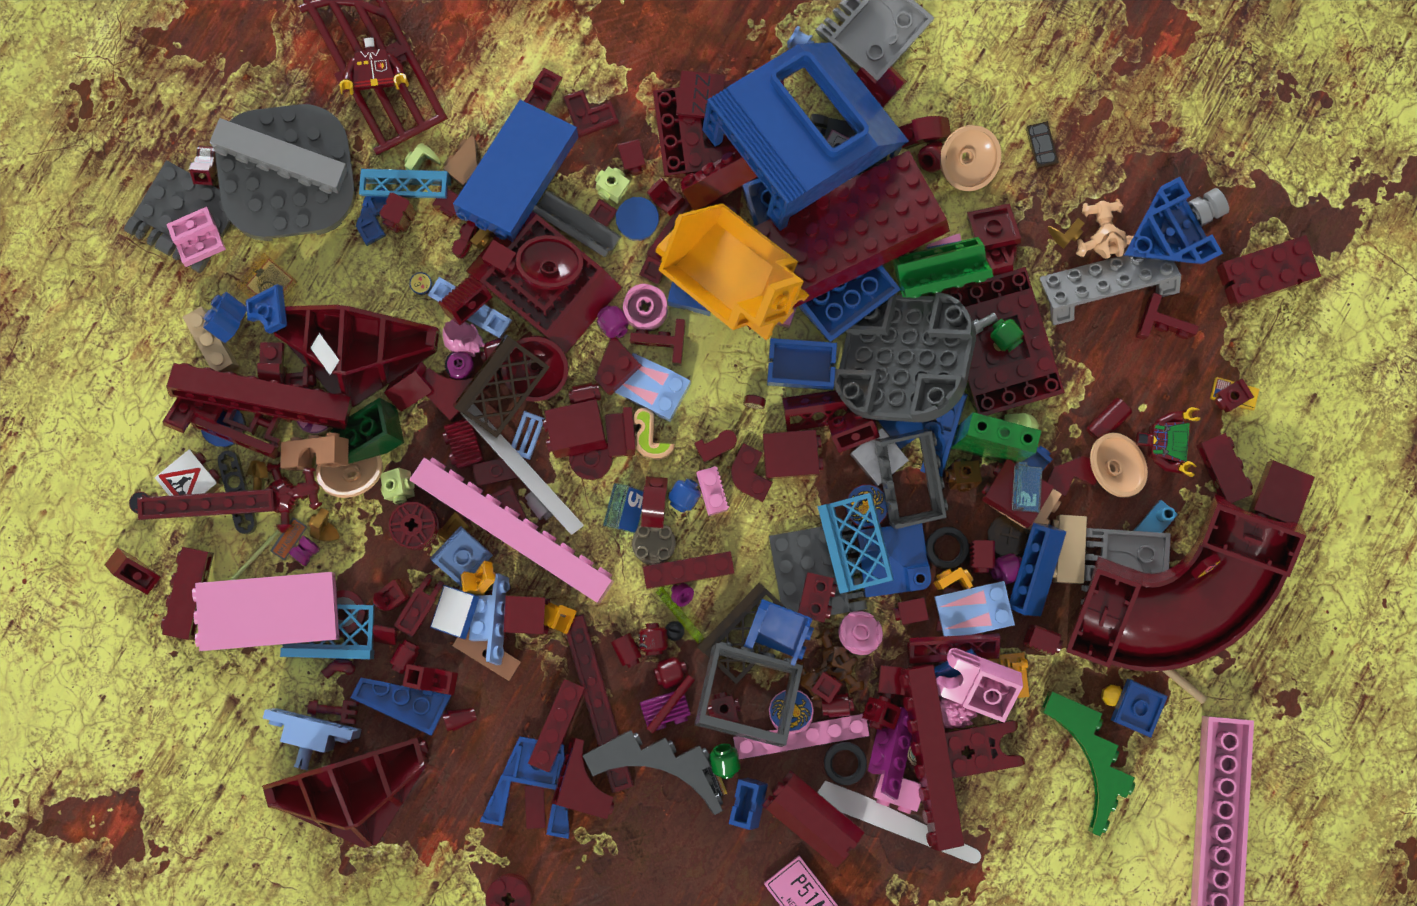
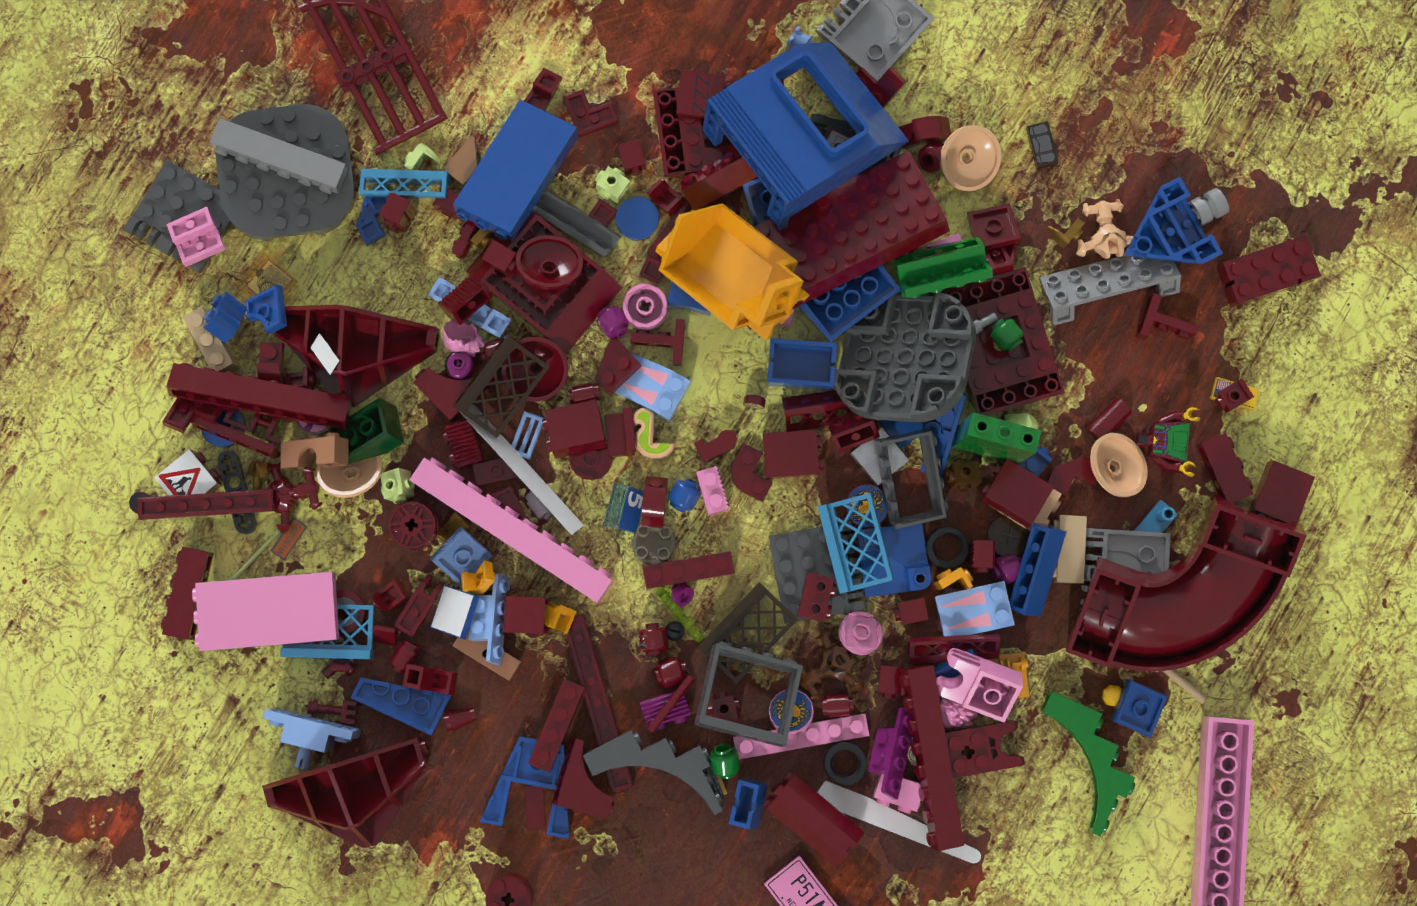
(132, 571): dark red slope -> none
(204, 163): dark red leg -> none
(304, 550): magenta wheel -> none
(321, 528): pearl gold plate -> none
(372, 69): dark red torso -> none
(408, 387): dark red panel -> none
(421, 283): light yellow tile -> none
(627, 650): dark red brick -> none
(780, 630): blue panel -> none
(827, 687): dark red tile -> none
(881, 713): dark red brick -> none
(1026, 488): clear light blue panel -> none
(1042, 640): dark red brick -> none
(1205, 566): dark red tile -> none

